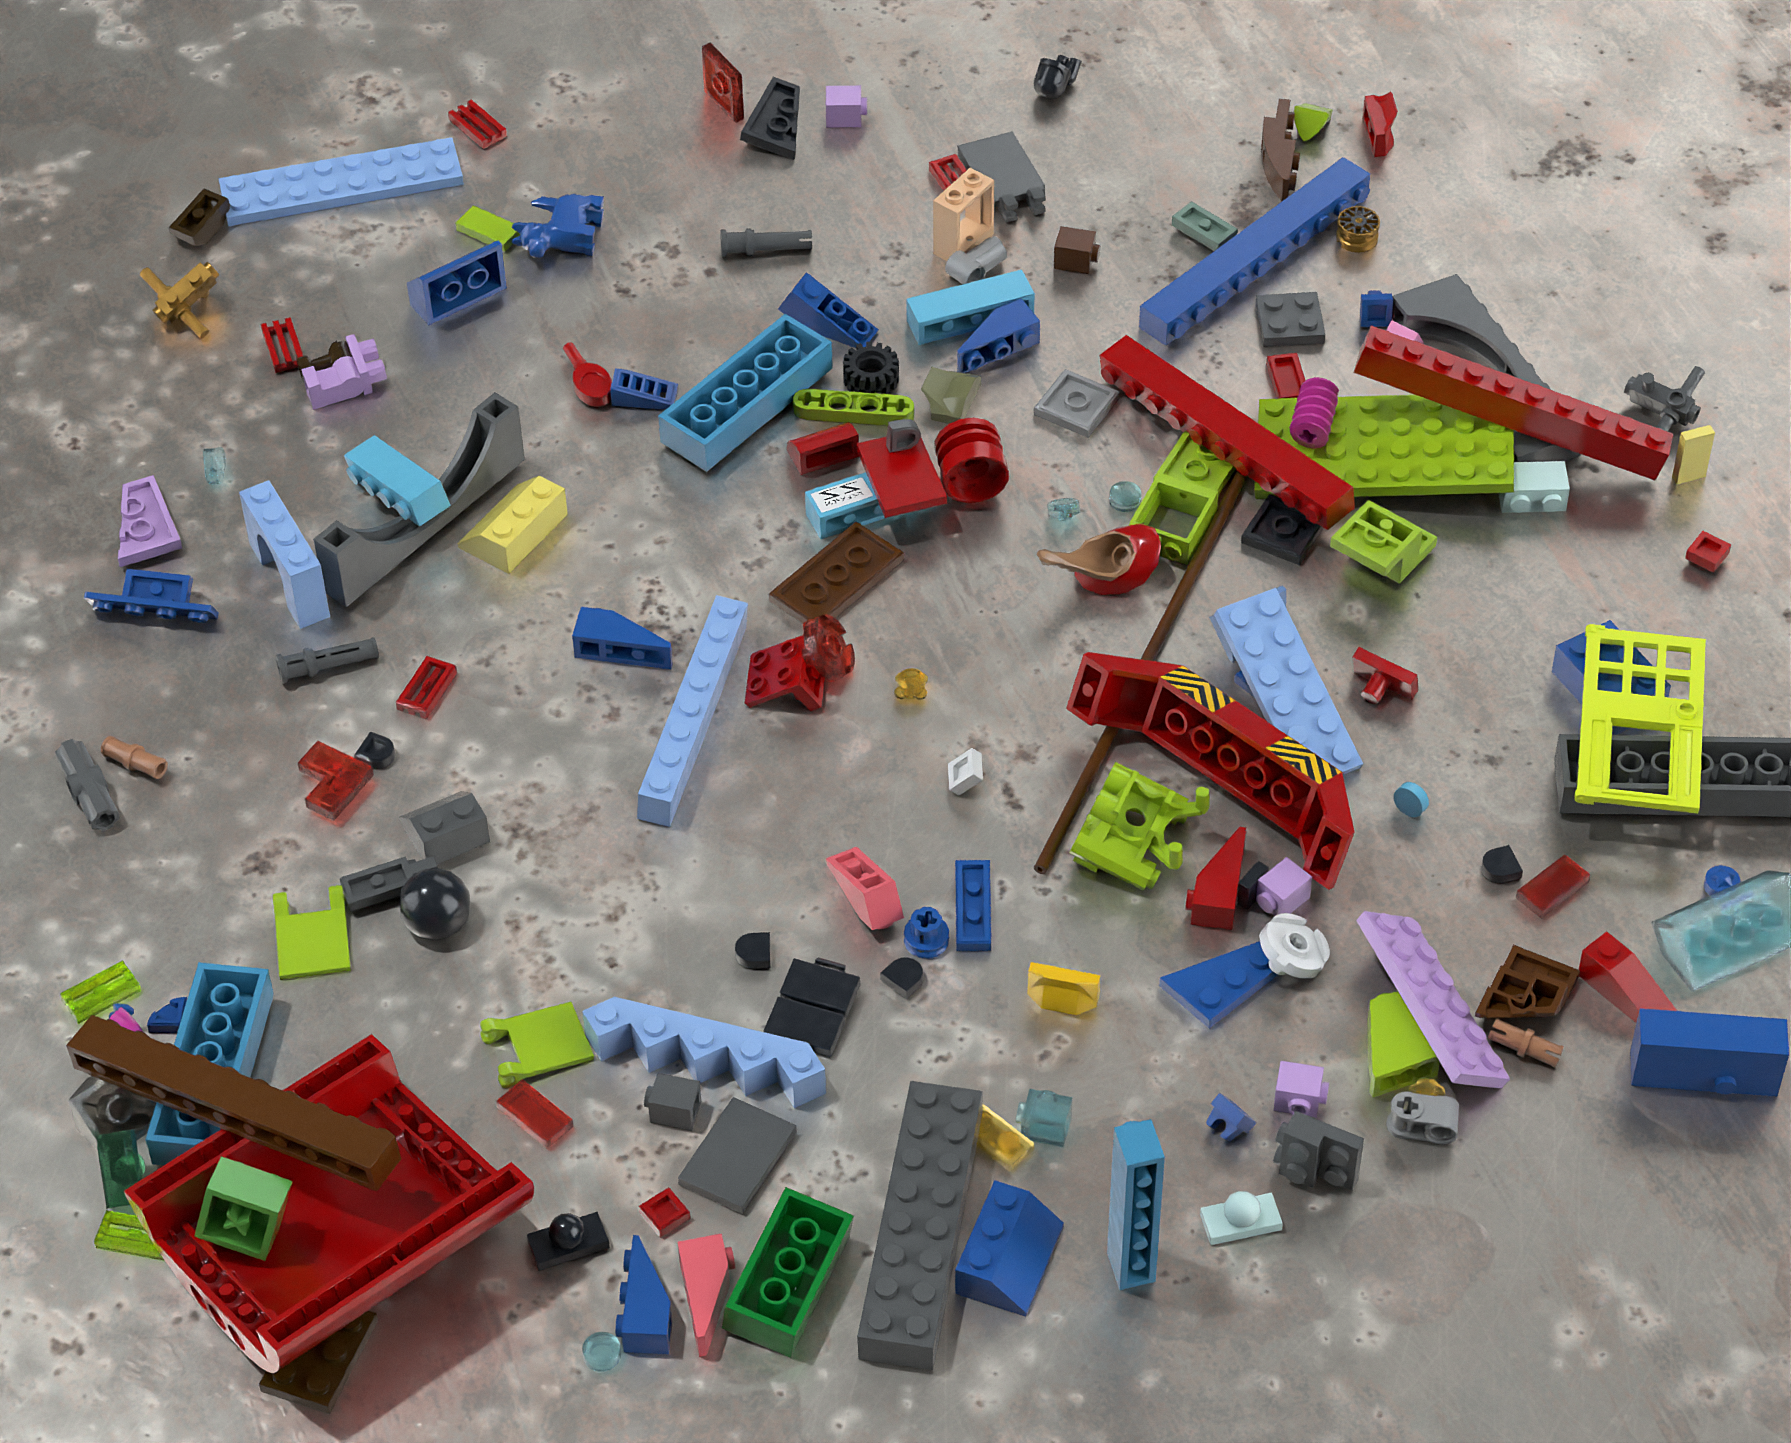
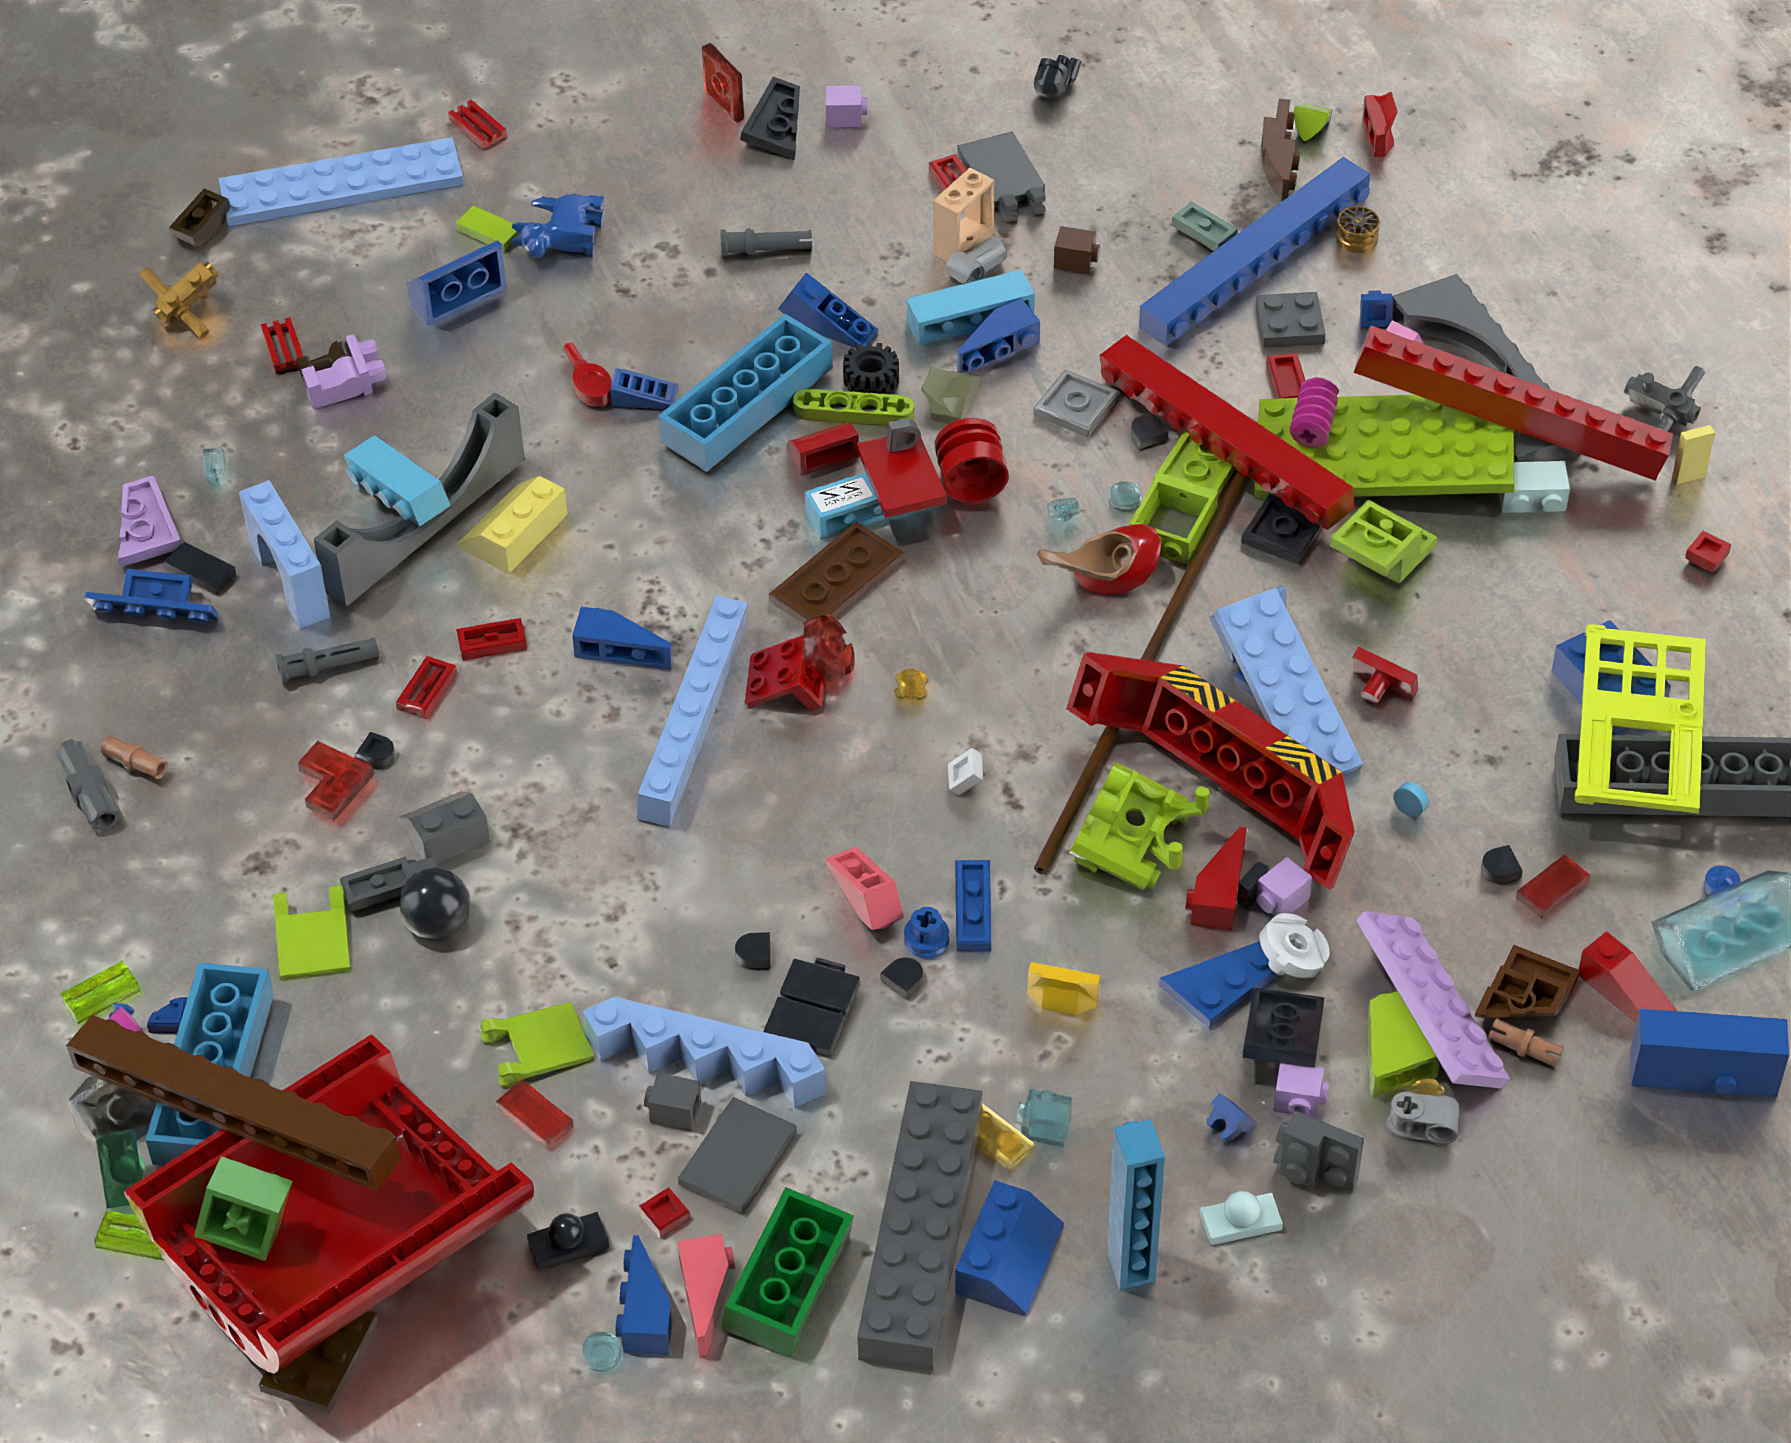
(204, 568): none -> black tile
(491, 642): none -> red tile
(1148, 430): none -> black tile
(1283, 1027): none -> black tile

